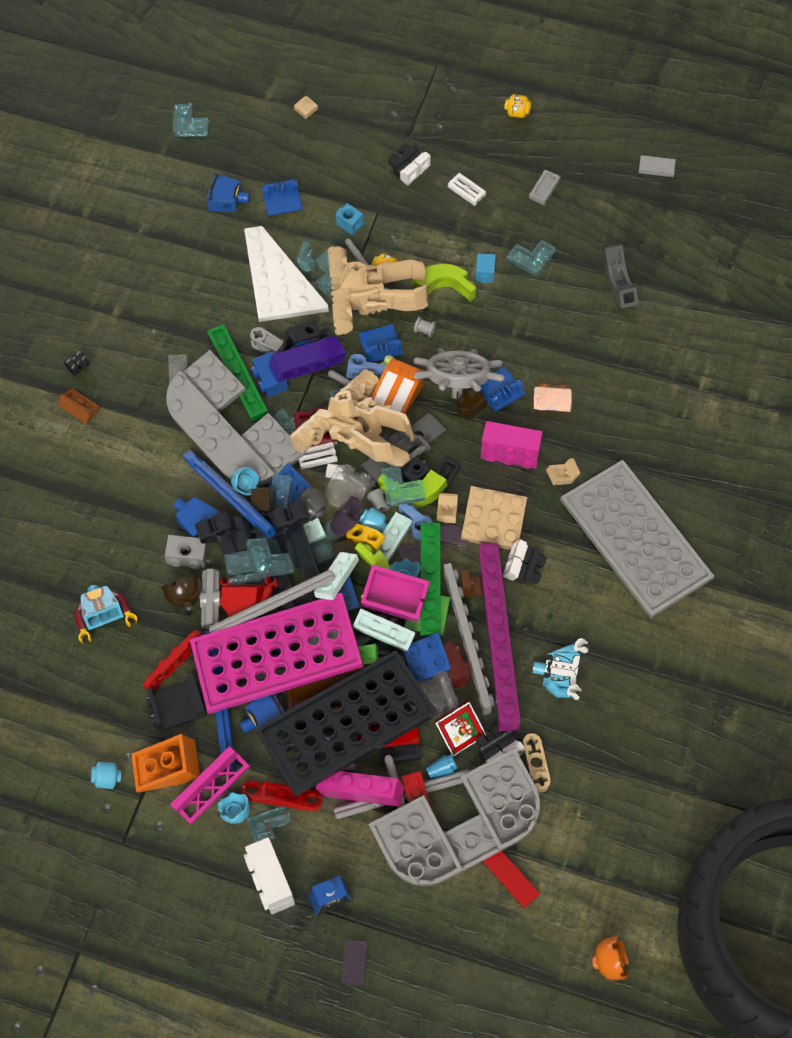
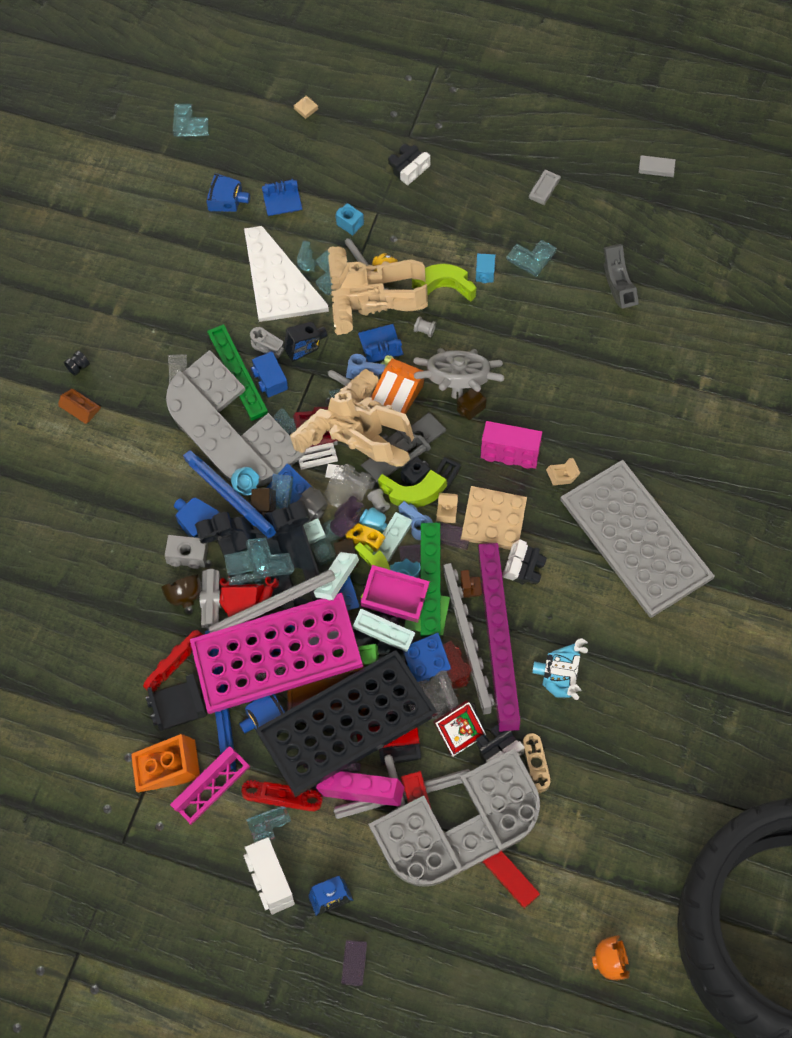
(99, 608): torso -> none
(105, 775): medium azure head -> none
(234, 808): medium azure hair -> none
(306, 358): dark purple brick -> none
(399, 492): clear light blue plate -> none
(442, 766): dark azure cone -> none
(464, 191): white tile -> none
(502, 393): blue hinge -> none
(518, 106): yellow head -> none
(552, 398): clear orange bracket -> none

